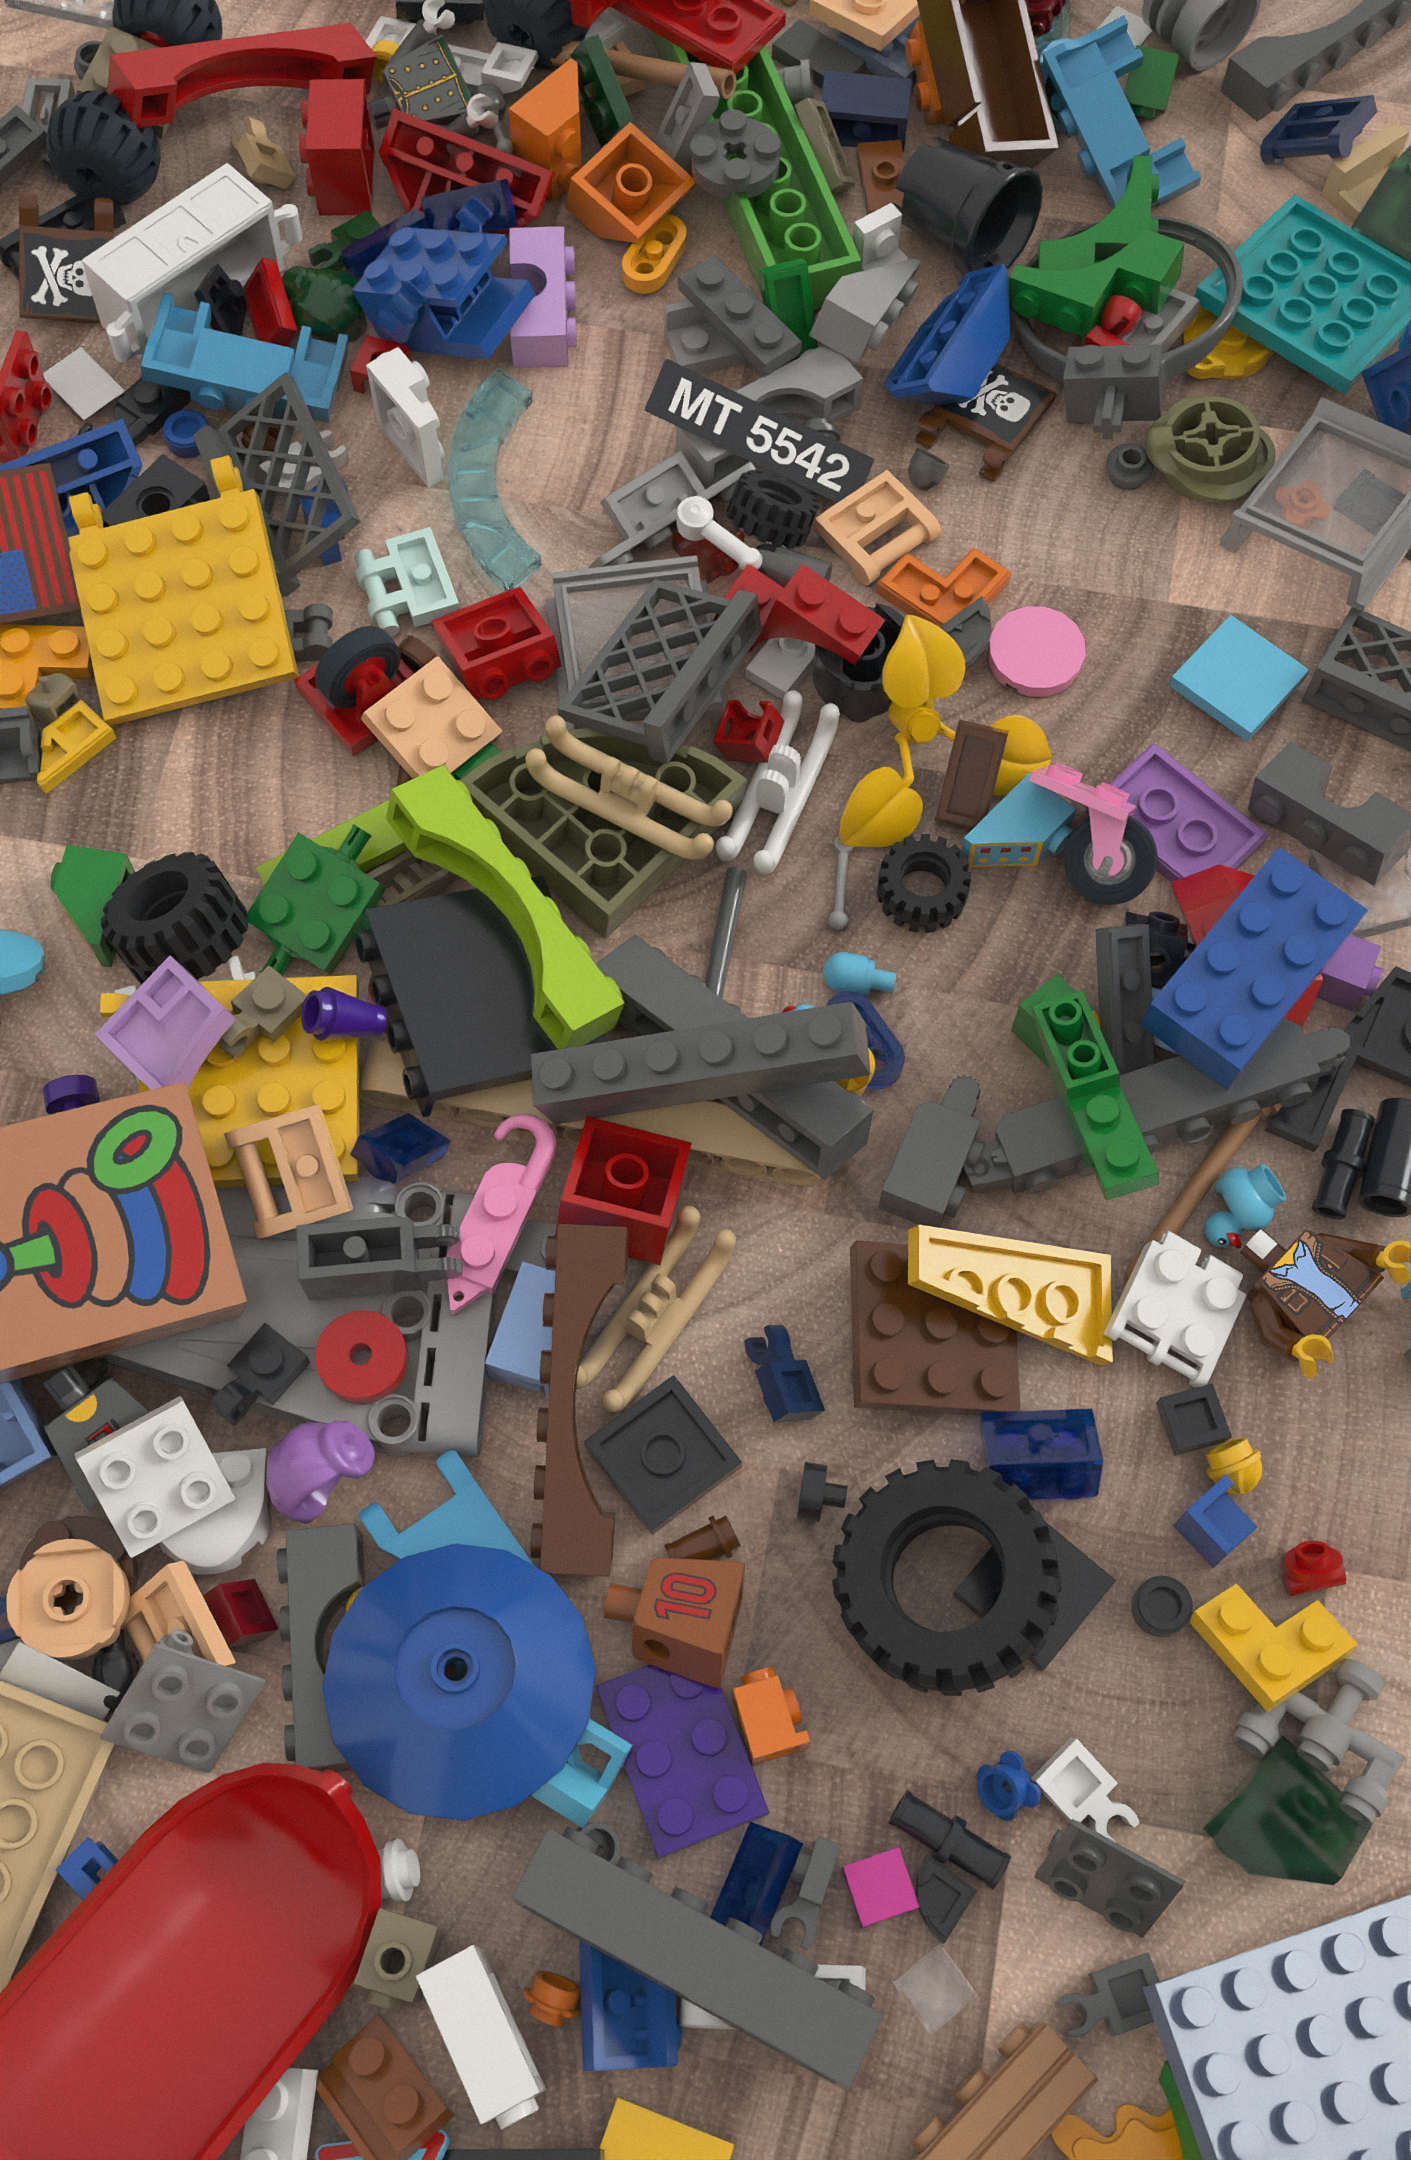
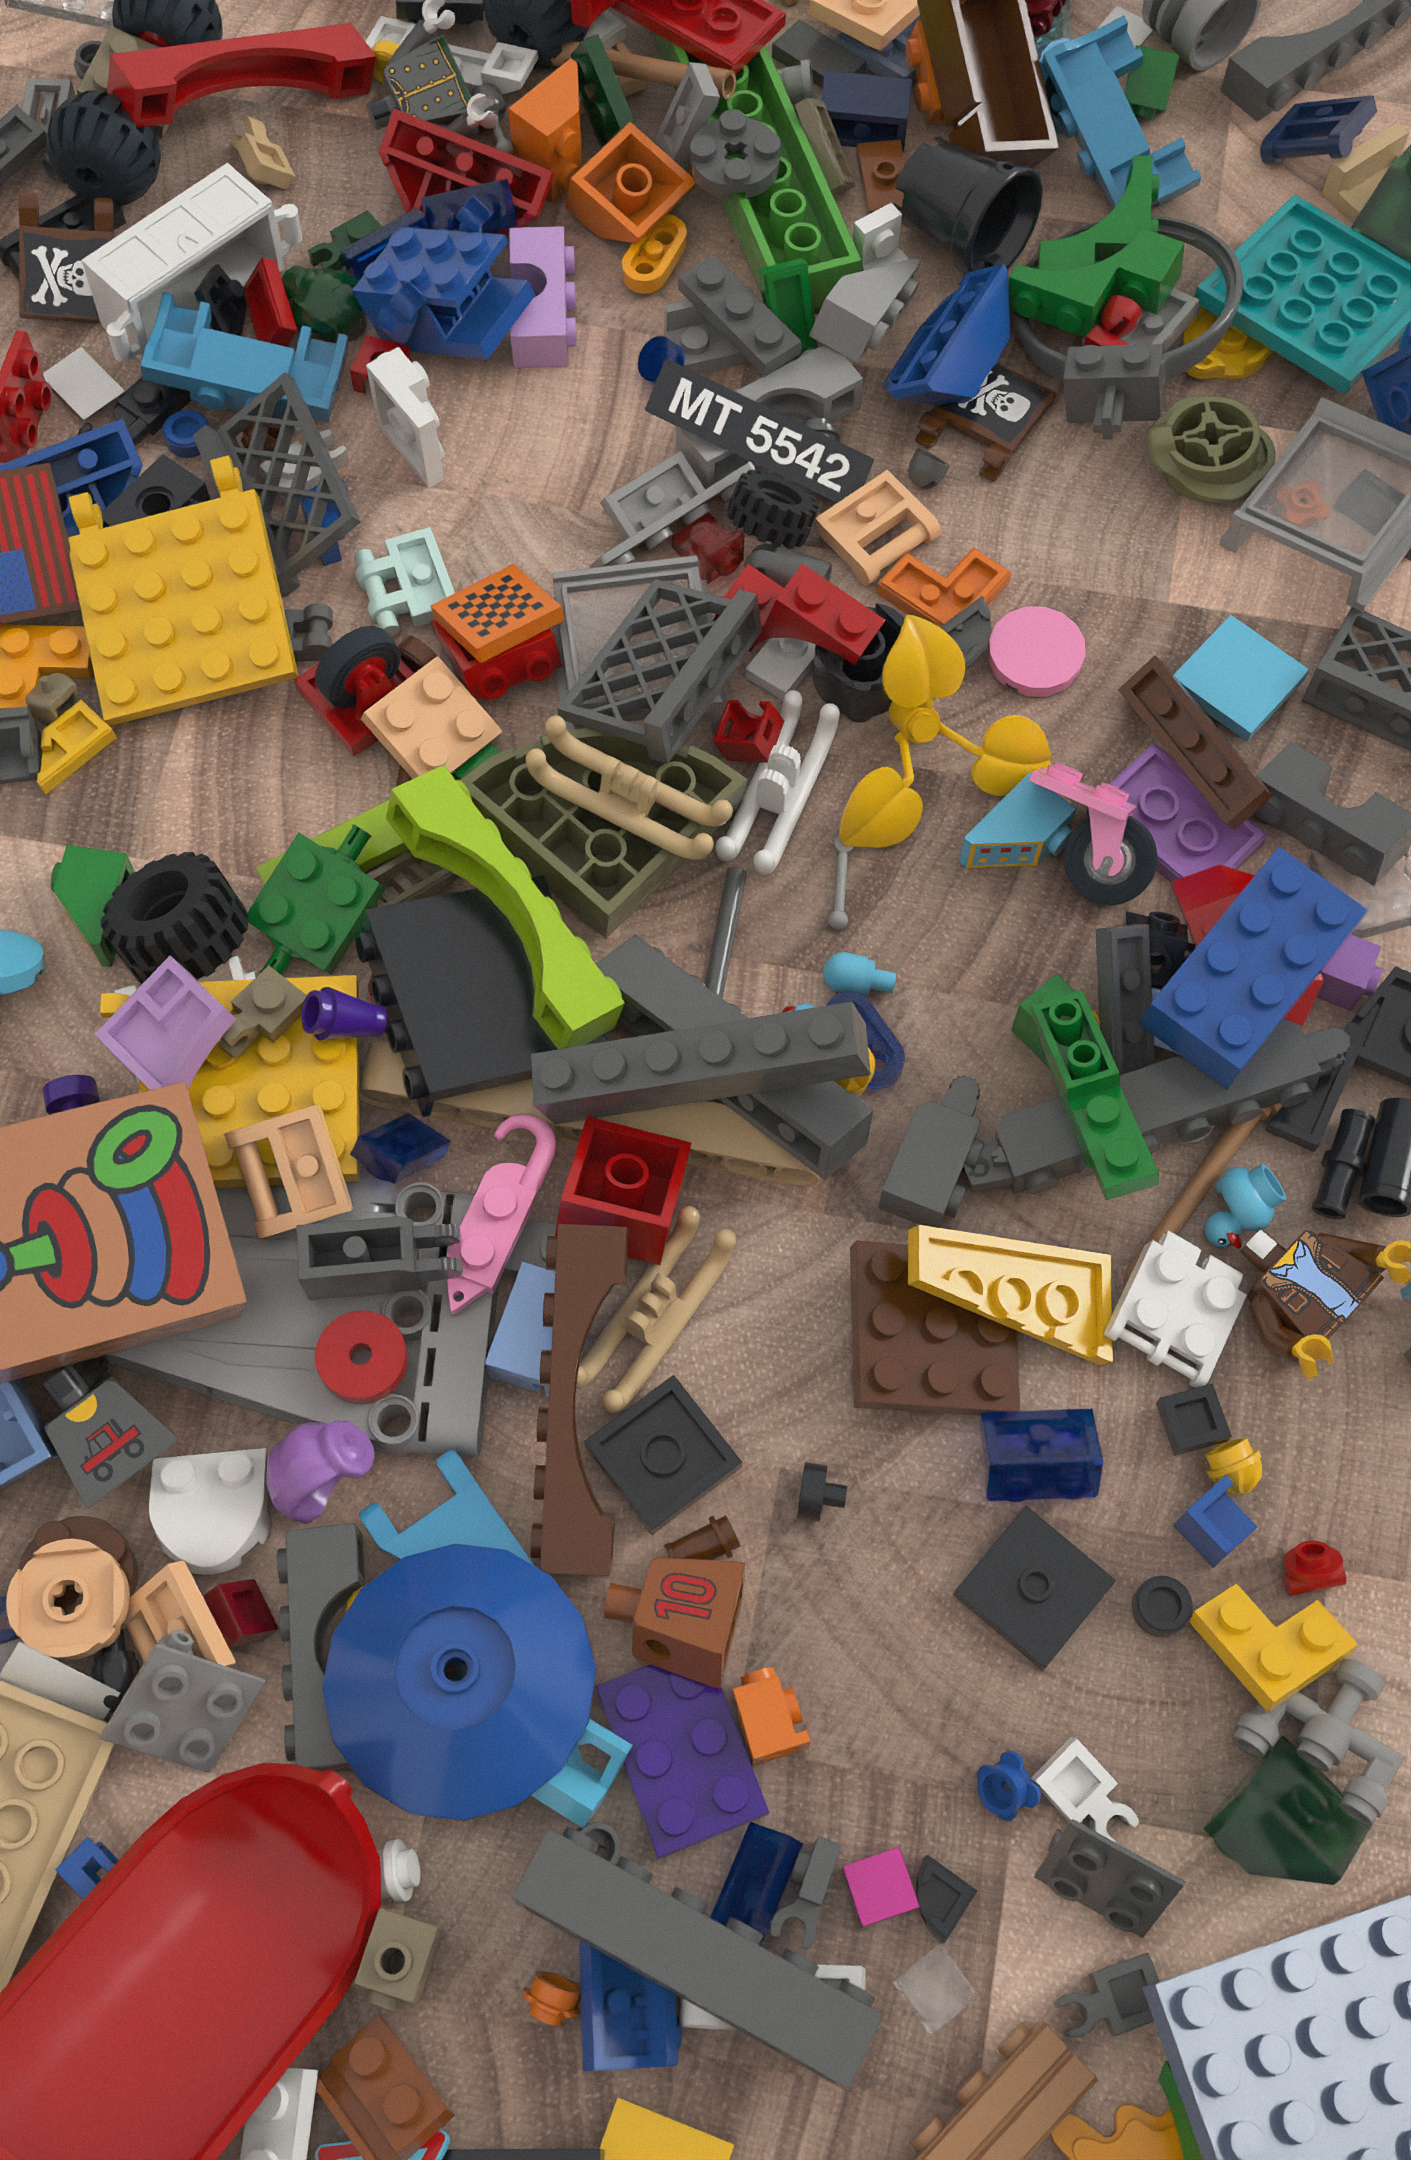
(155, 1476): white plate -> none
(262, 1369): black plate -> none
(338, 147): red brick -> none
(474, 477): clear light blue tile -> none
(482, 2037): white window -> none
(497, 613): none -> orange tile
(654, 354): none -> clear blue tile
(697, 522): white piece -> none
(785, 1382): dark blue plate -> none
(923, 1502): black tyre -> none
(928, 857): black tyre -> none
(950, 1839): black pin -> none
(971, 774): reddish brown tile -> none
(1127, 475): dark grey plate -> none
(1195, 743): none -> reddish brown plate

